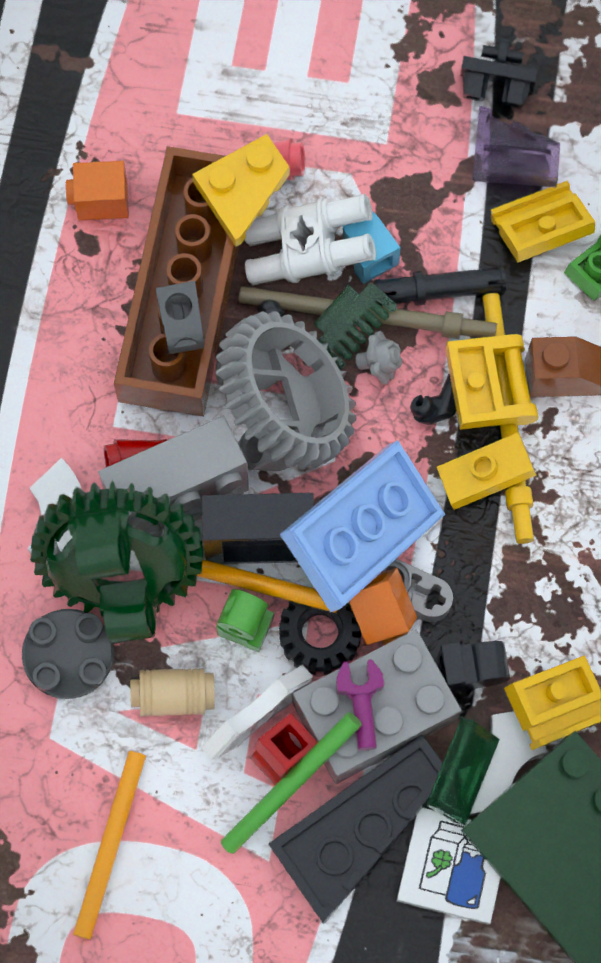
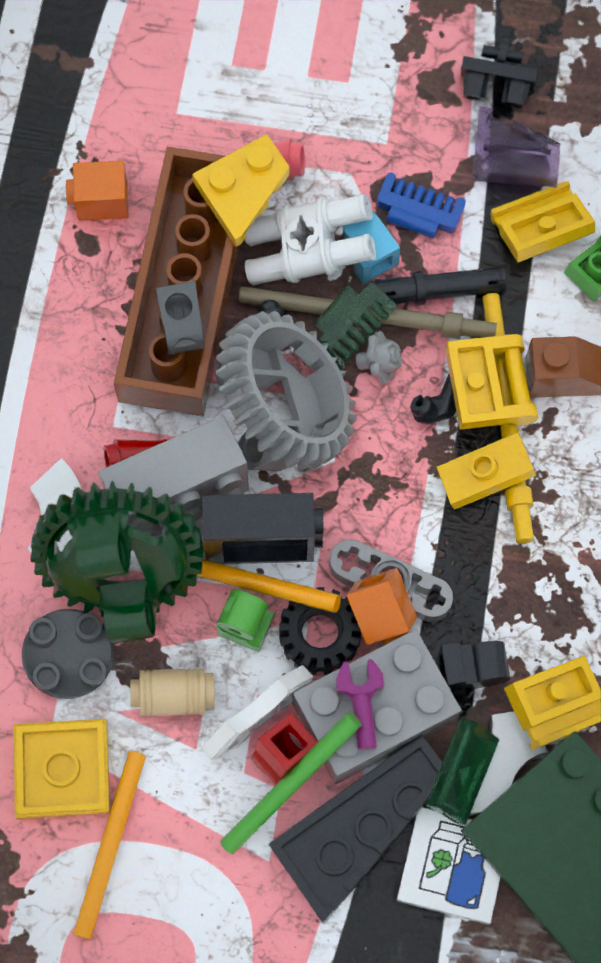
(61, 769): none -> yellow tile
(362, 525): light blue tile -> none
(416, 215): none -> blue piece

